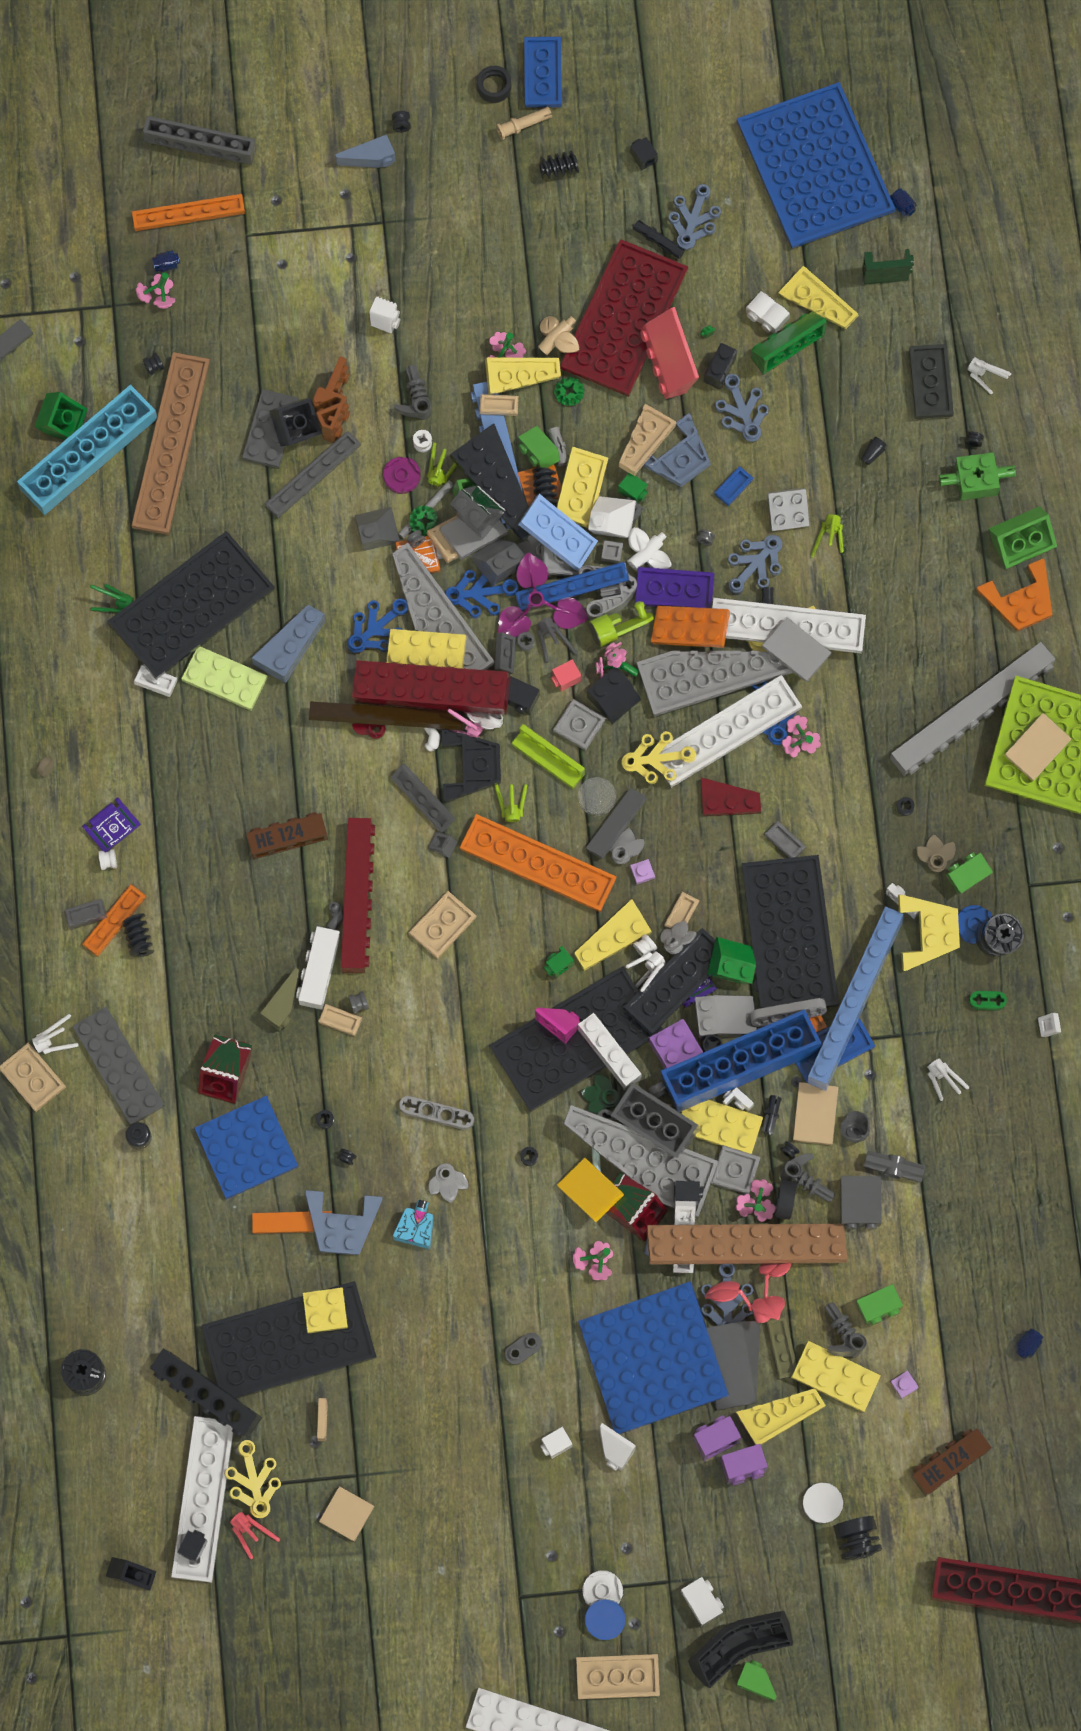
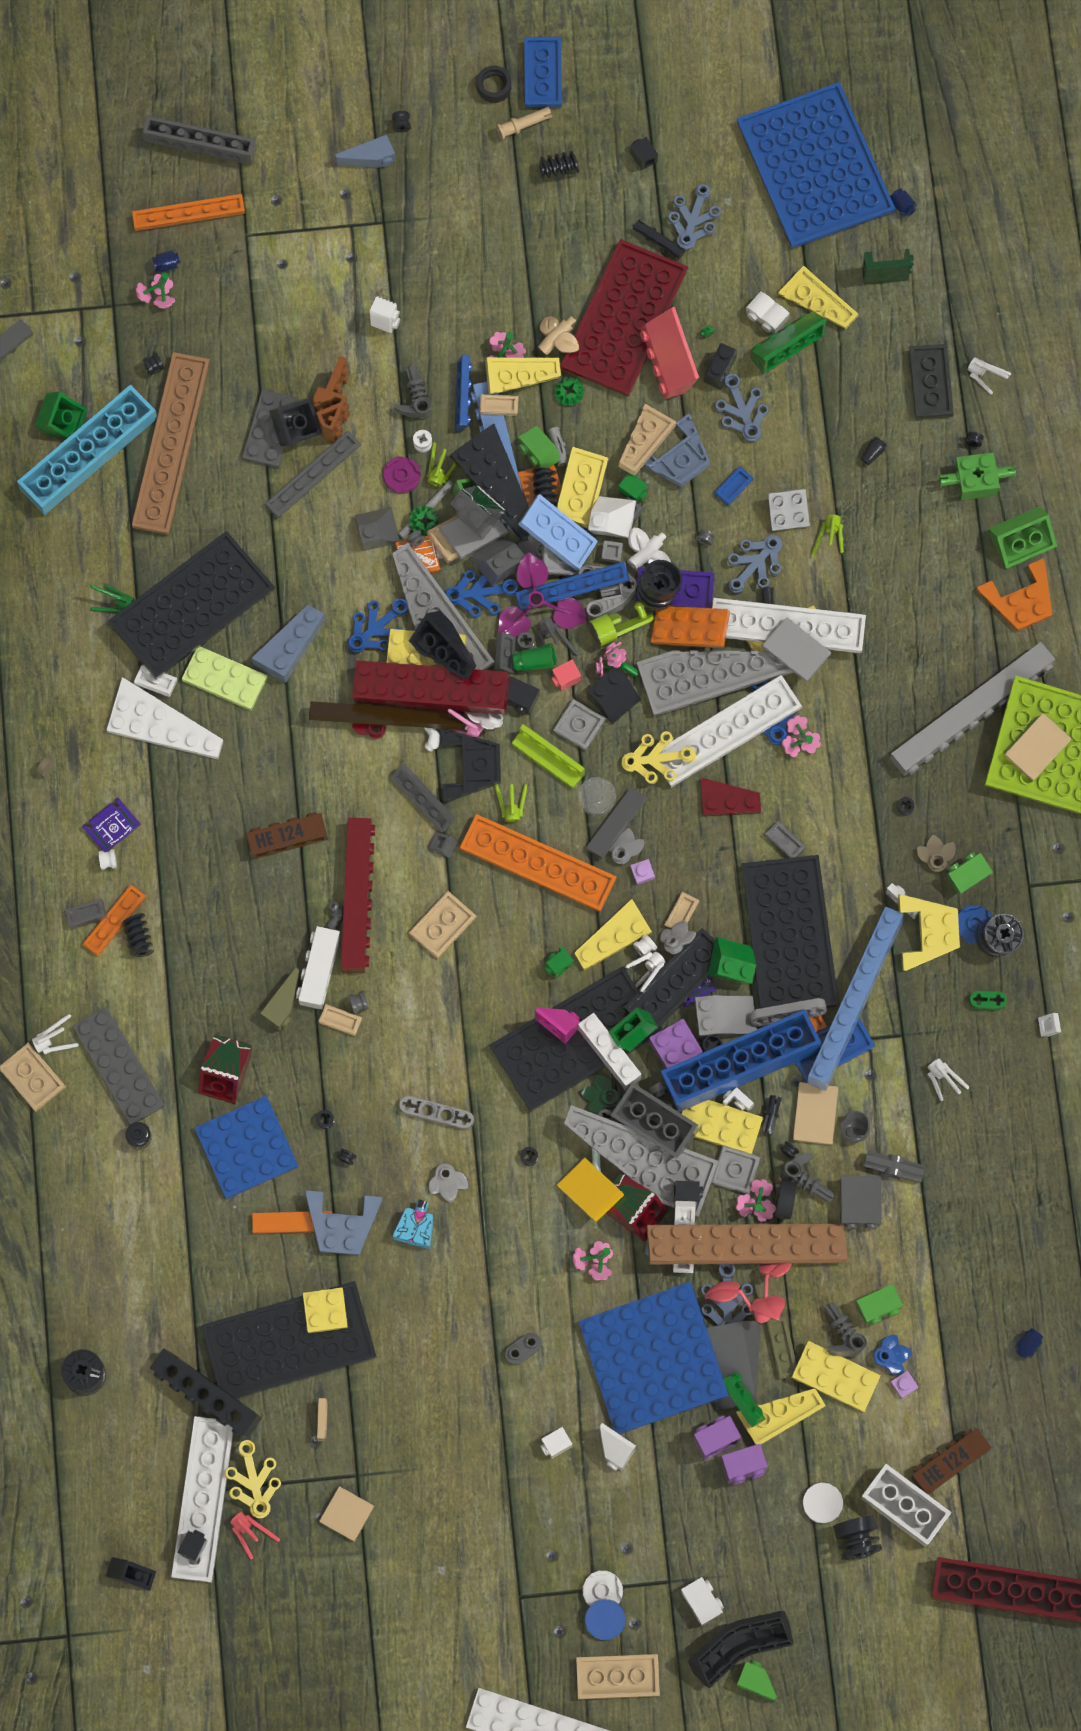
(152, 721): none -> white wing
(440, 641): none -> black wedge
(463, 385): none -> blue plate
(536, 658): none -> green plant
(633, 1029): none -> green brick
(659, 585): none -> black wheel
(743, 1399): none -> green plate
(894, 1353): none -> blue plate
(905, 1505): none -> white brick

